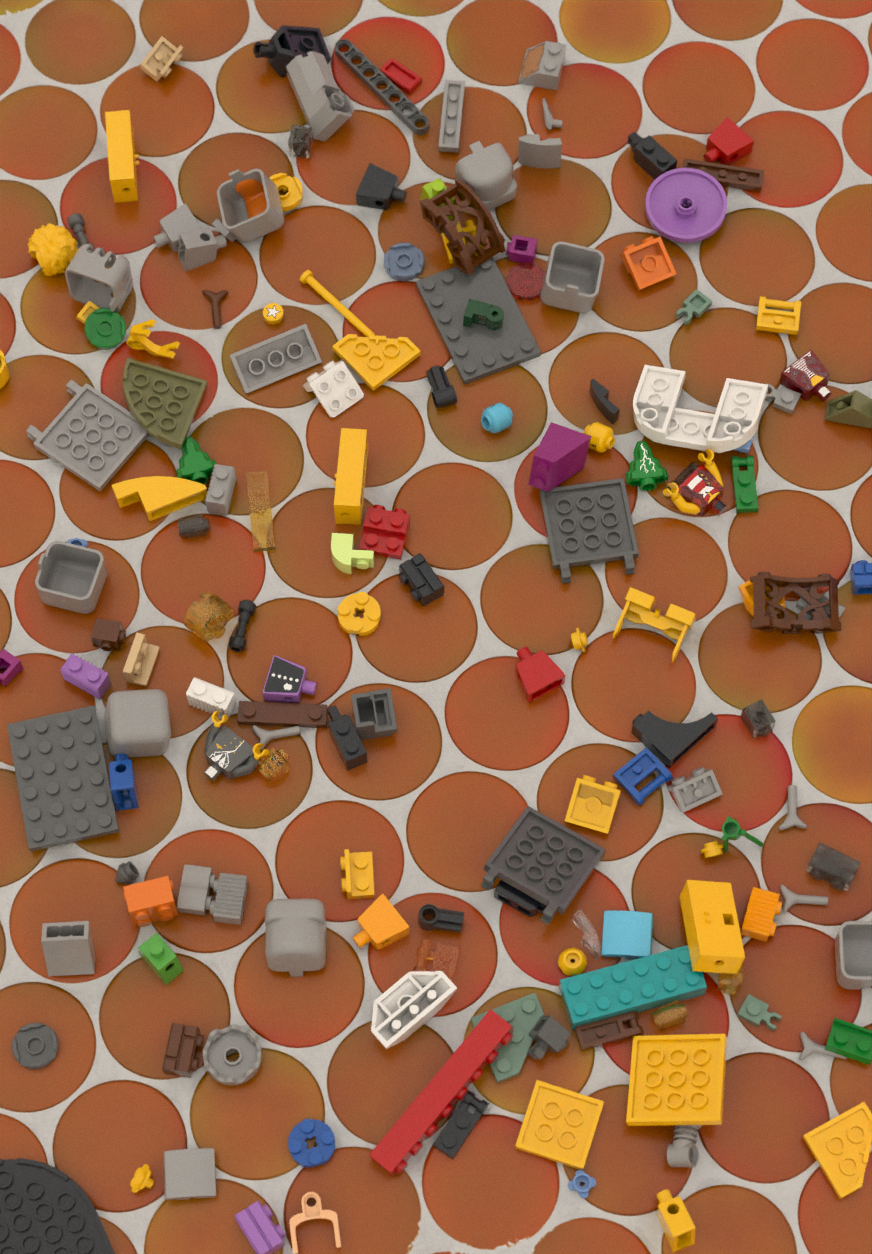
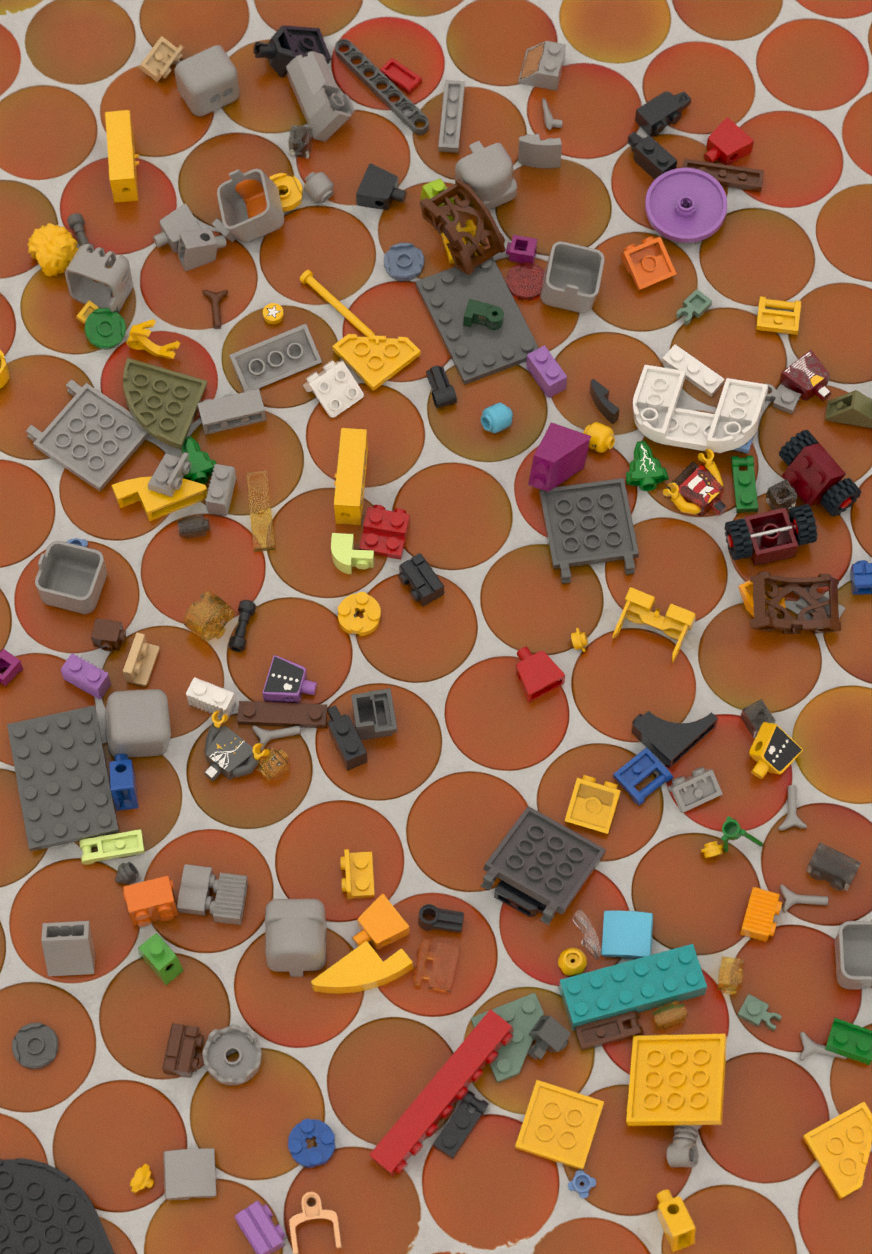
(112, 846): none -> yellowish green plate
(170, 474): none -> light grey bracket
(207, 81): none -> light grey piece
(231, 411): none -> light grey brick
(319, 186): none -> light grey head
(362, 971): none -> yellow slope
(409, 1005): white wedge -> none
(546, 371): none -> medium lavender brick
(661, 112): none -> black hinge
(696, 372): none -> white plate
(712, 927): yellow brick -> none
(771, 534): none -> brick
(773, 750): none -> torso
(781, 496): none -> clear smoke brick
(817, 475): none -> brick

